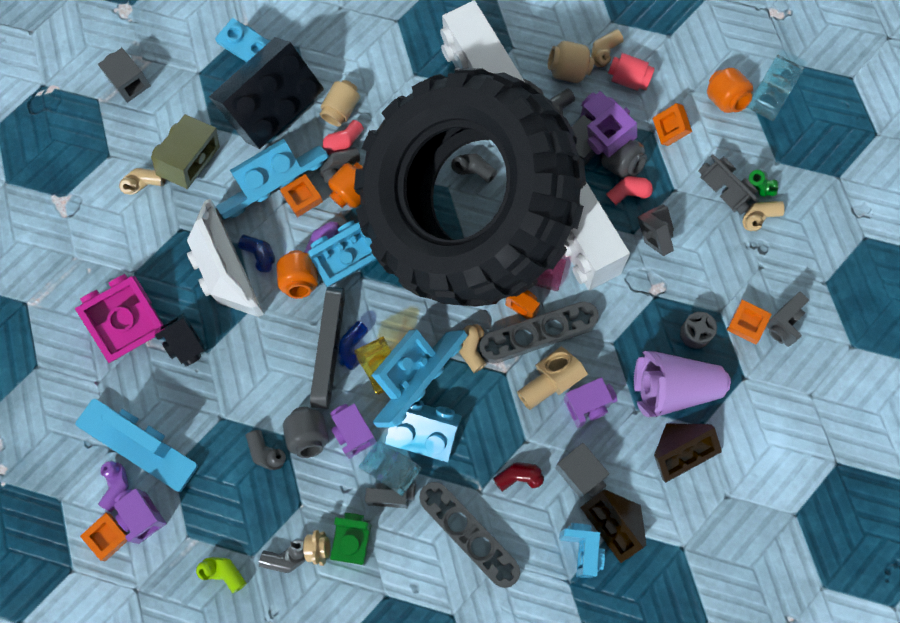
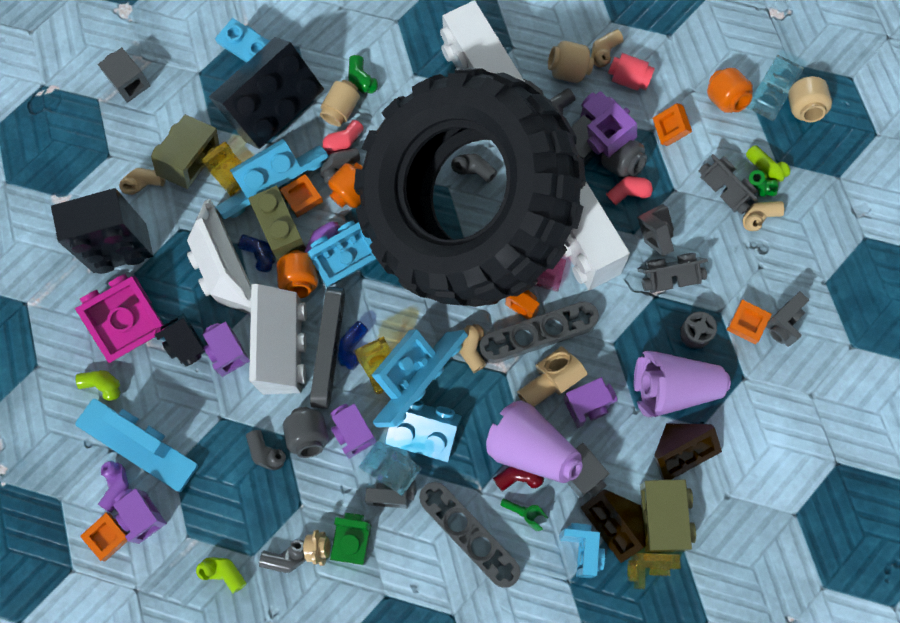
(102, 231): none -> black brick
(102, 381): none -> lime arm
(219, 162): none -> clear yellow bracket
(224, 348): none -> medium lavender brick
(276, 222): none -> olive brick
(276, 340): none -> white slope
(359, 78): none -> green arm
(528, 513): none -> green hand
(532, 444): none -> lavender cone
(657, 563): none -> clear yellow bracket
(660, 273): none -> dark grey hinge
(666, 515): none -> olive brick
(763, 162): none -> lime arm
(810, 99): none -> tan head

